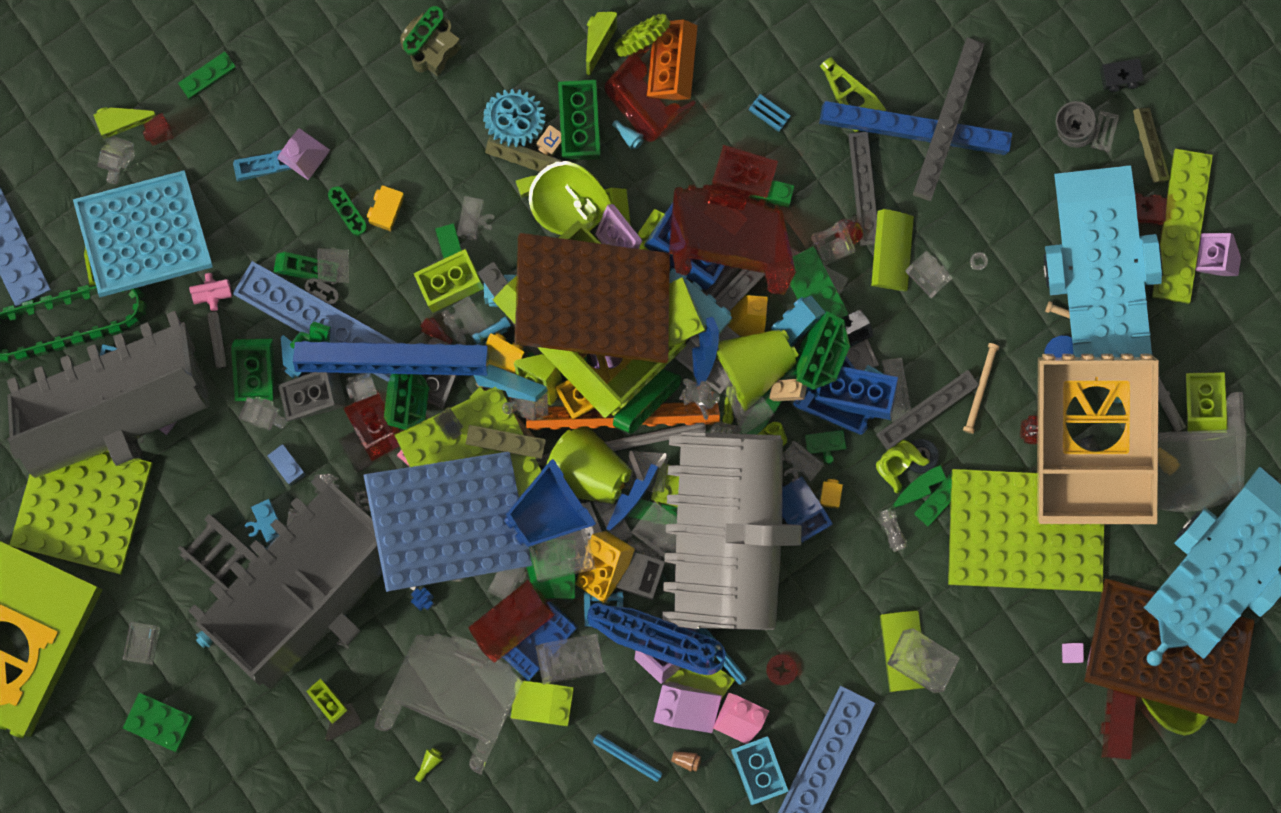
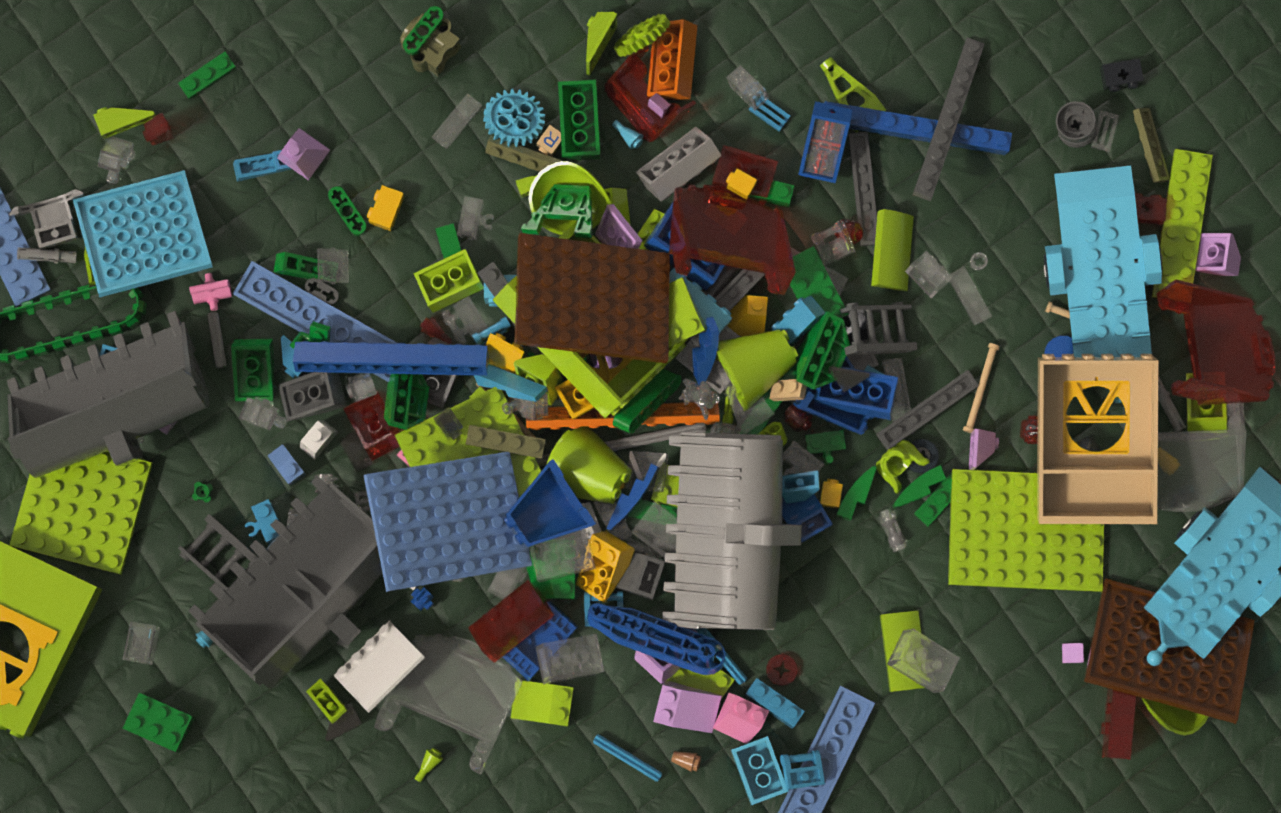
(46, 255): none -> light grey pin
(52, 219): none -> light grey piece
(197, 492): none -> green plate
(317, 438): none -> white torso
(379, 666): none -> white slope
(456, 121): none -> clear tile
(564, 203): none -> green wing
(658, 105): none -> lavender slope
(678, 163): none -> light grey brick
(741, 183): none -> yellow brick
(747, 87): none -> clear brick
(774, 702): none -> dark azure brick
(798, 419): none -> clear red head
(800, 486): none -> dark azure slope
(803, 776): none -> dark azure plate
(825, 142): none -> brick
(847, 378): none -> clear smoke slope
(856, 494): none -> green slope
(873, 346): none -> dark grey fence
(969, 296): none -> clear tile
(981, 447): none -> lavender slope
(1226, 345): none -> clear red windscreen

